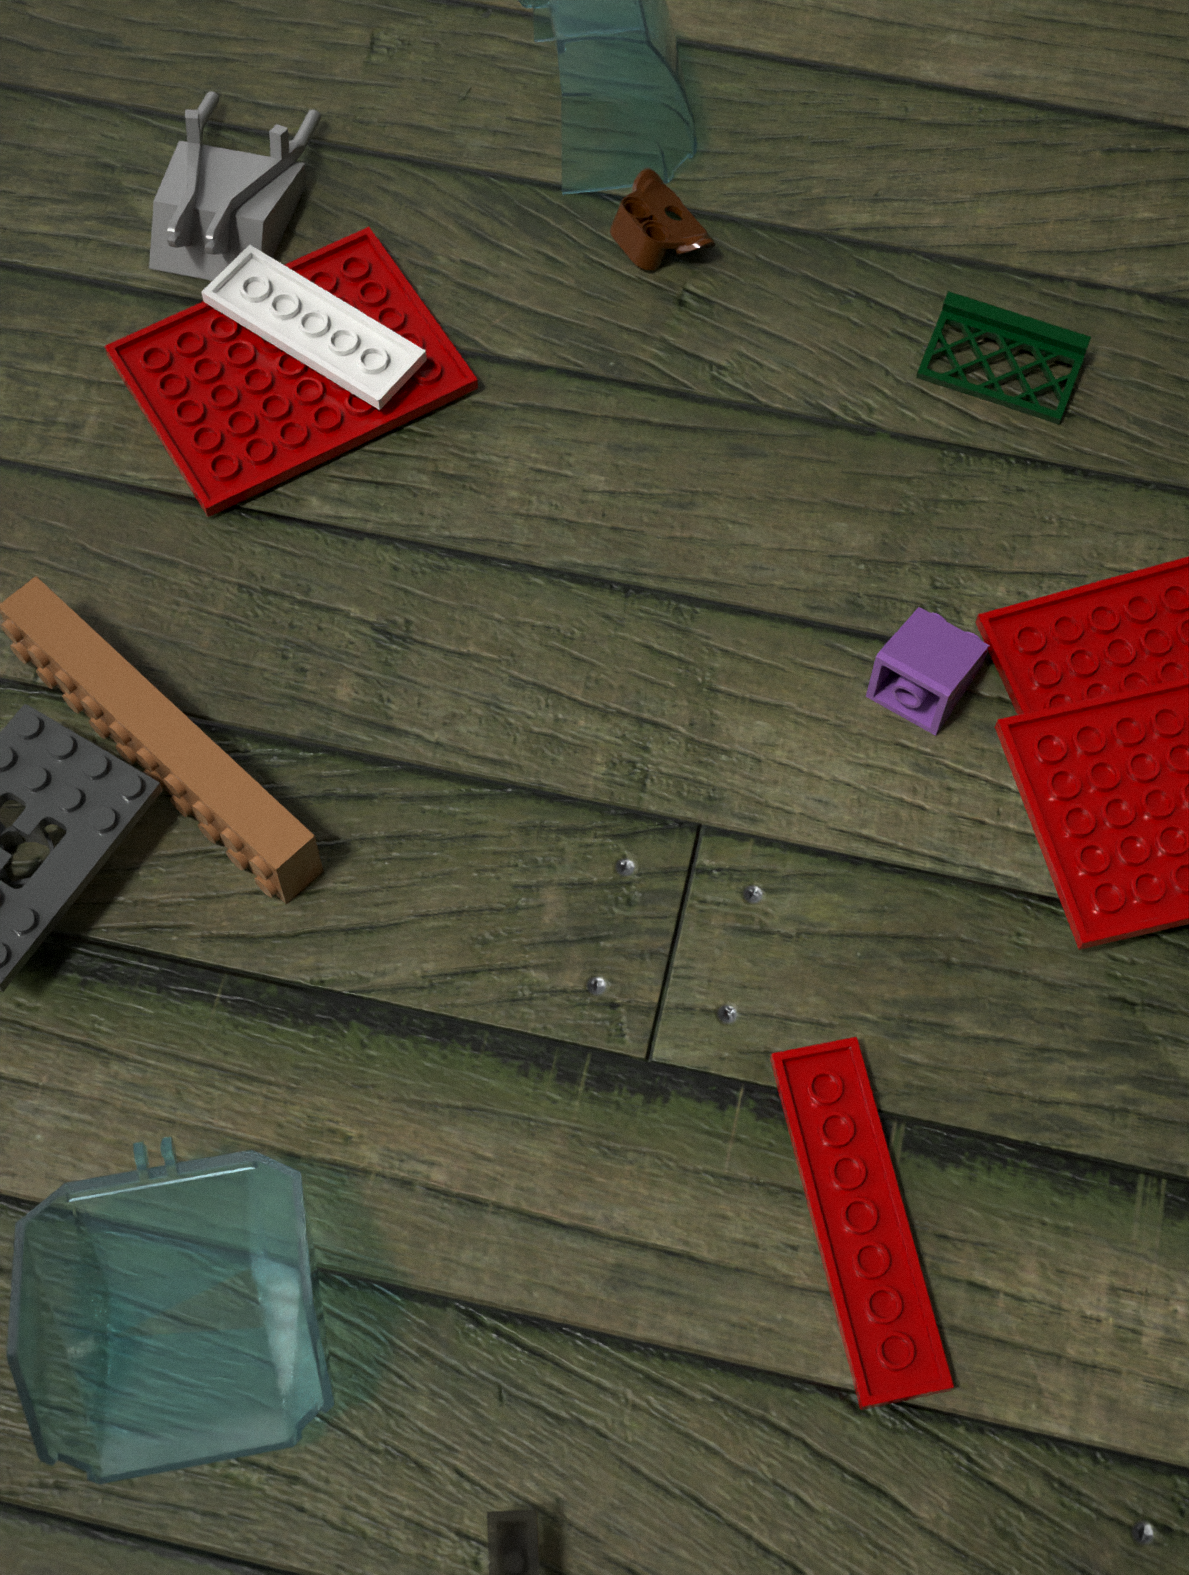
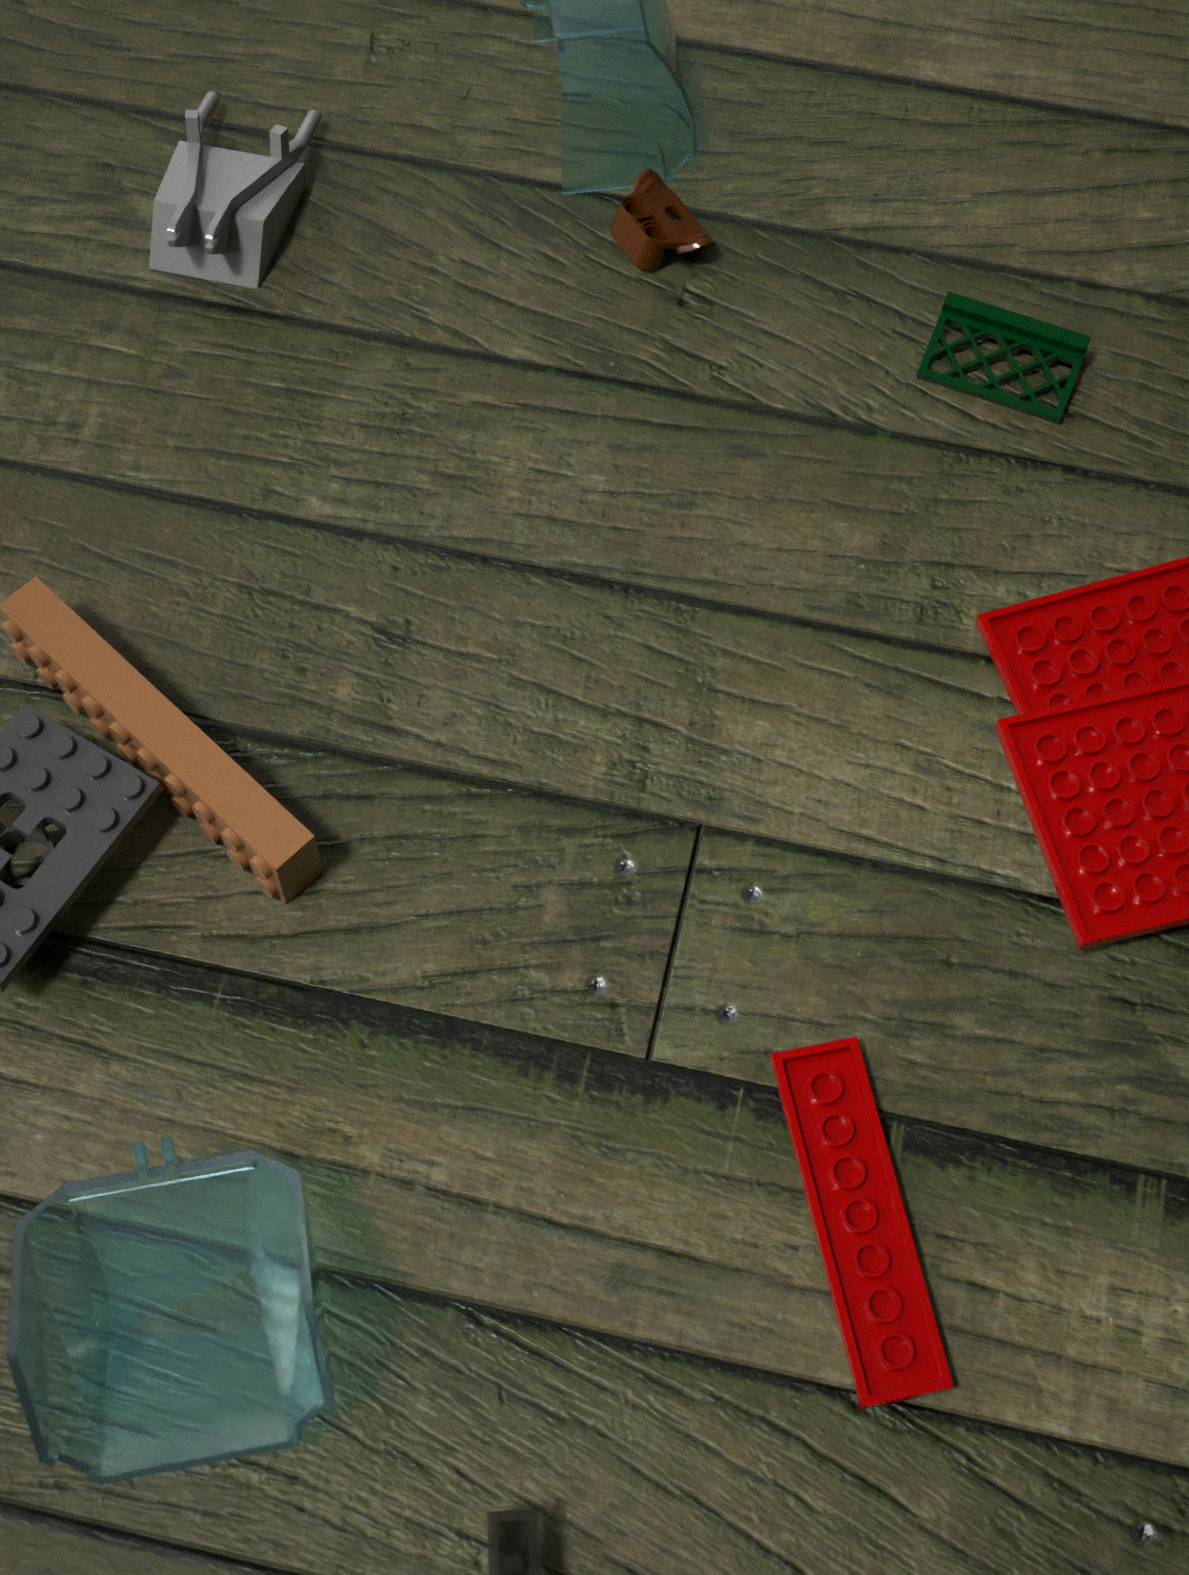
(252, 415): red plate -> none
(314, 326): white plate -> none
(926, 669): medium lavender slope -> none

